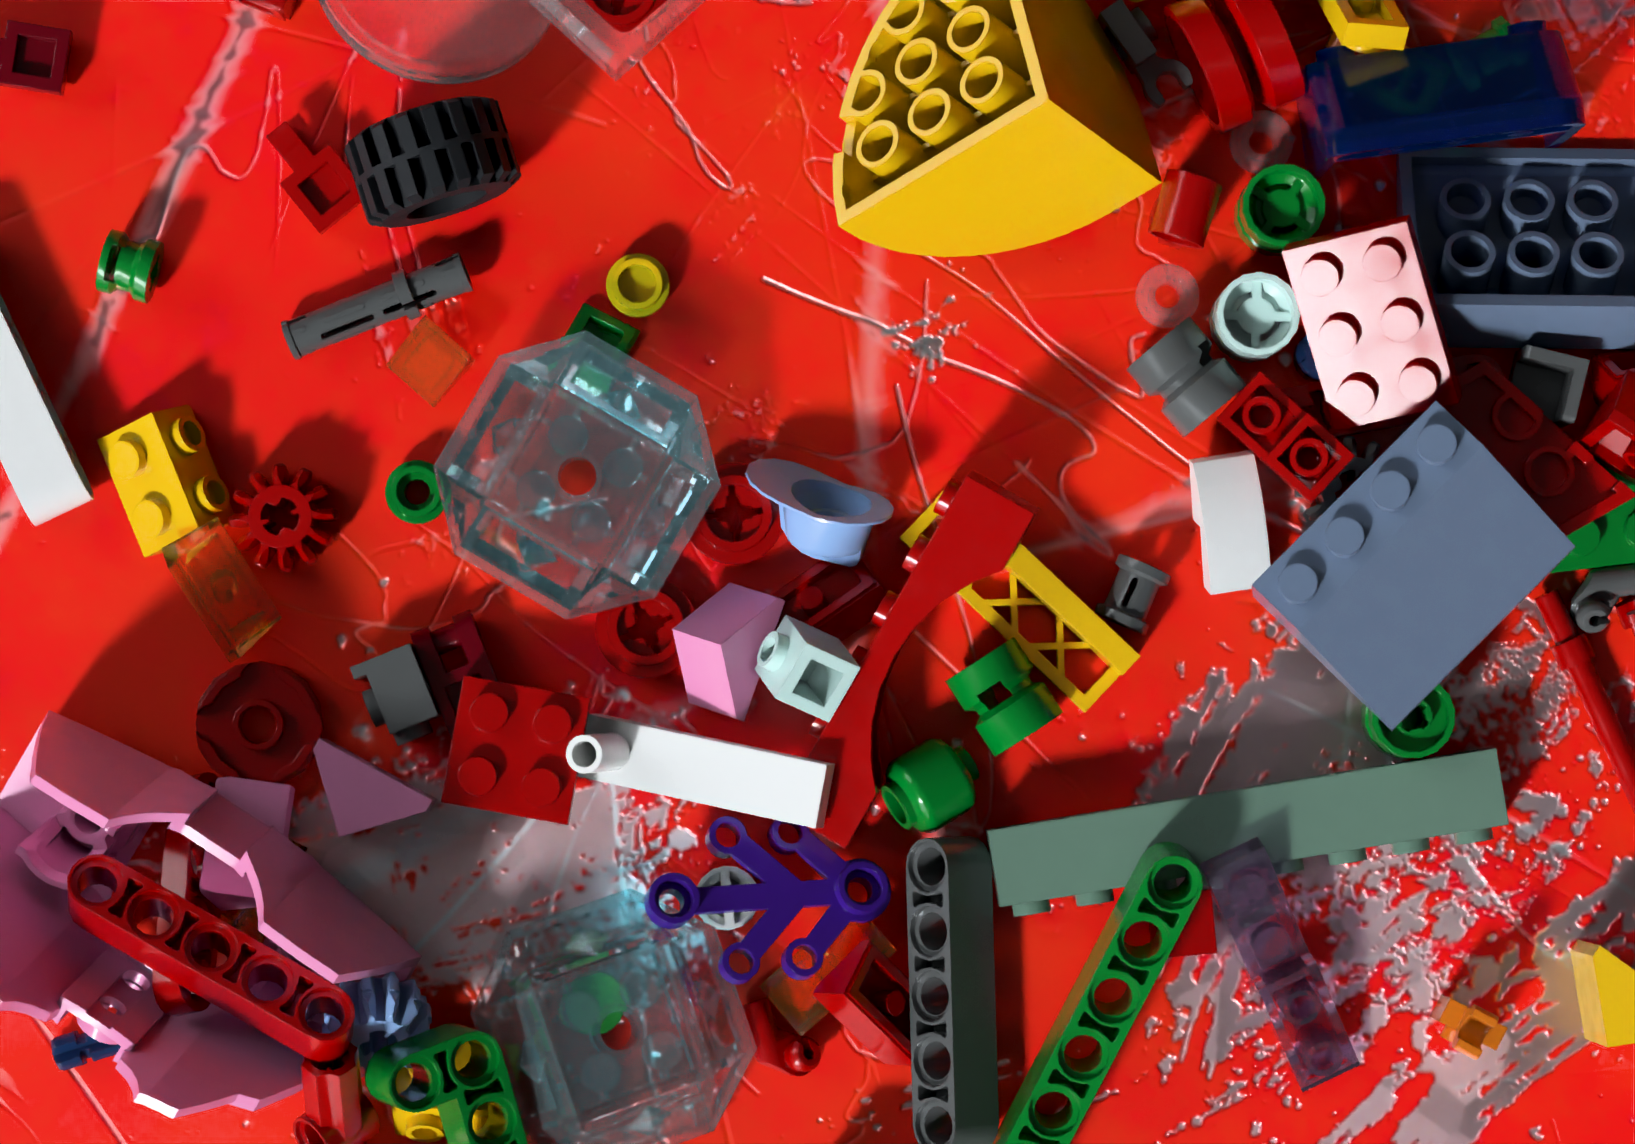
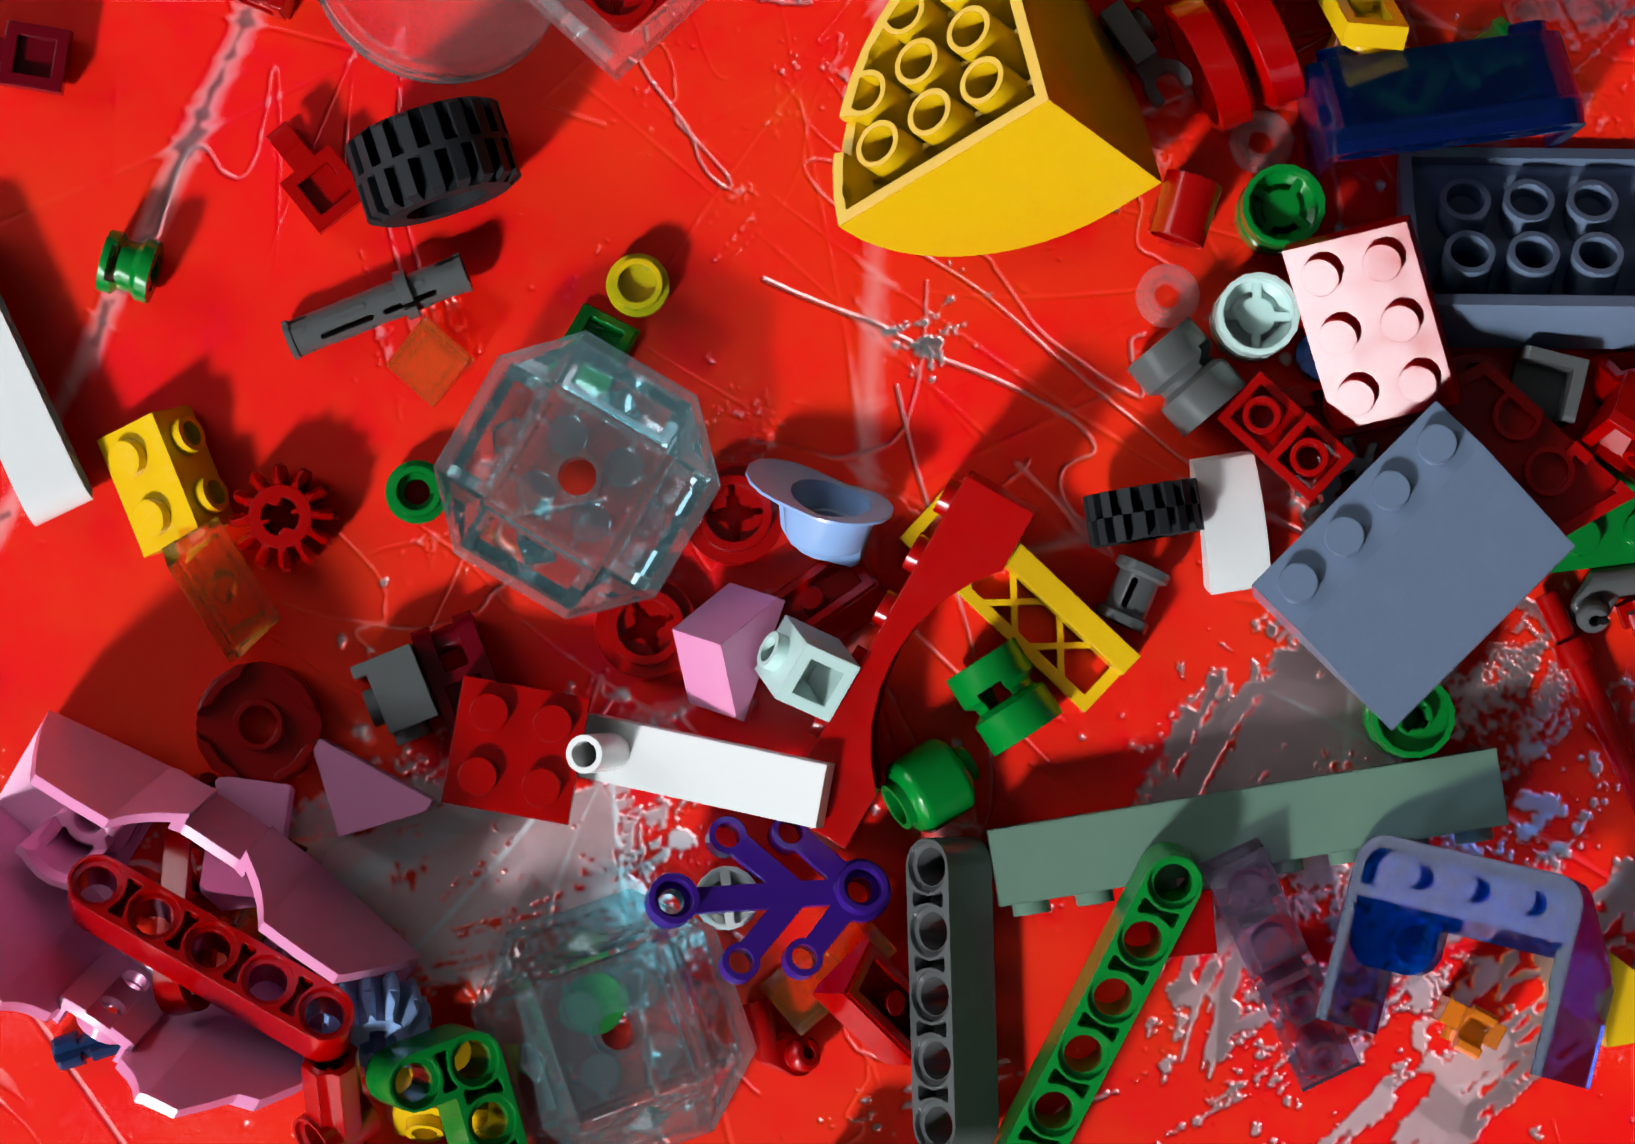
(1143, 513): none -> black tyre
(1415, 893): none -> clear blue windscreen

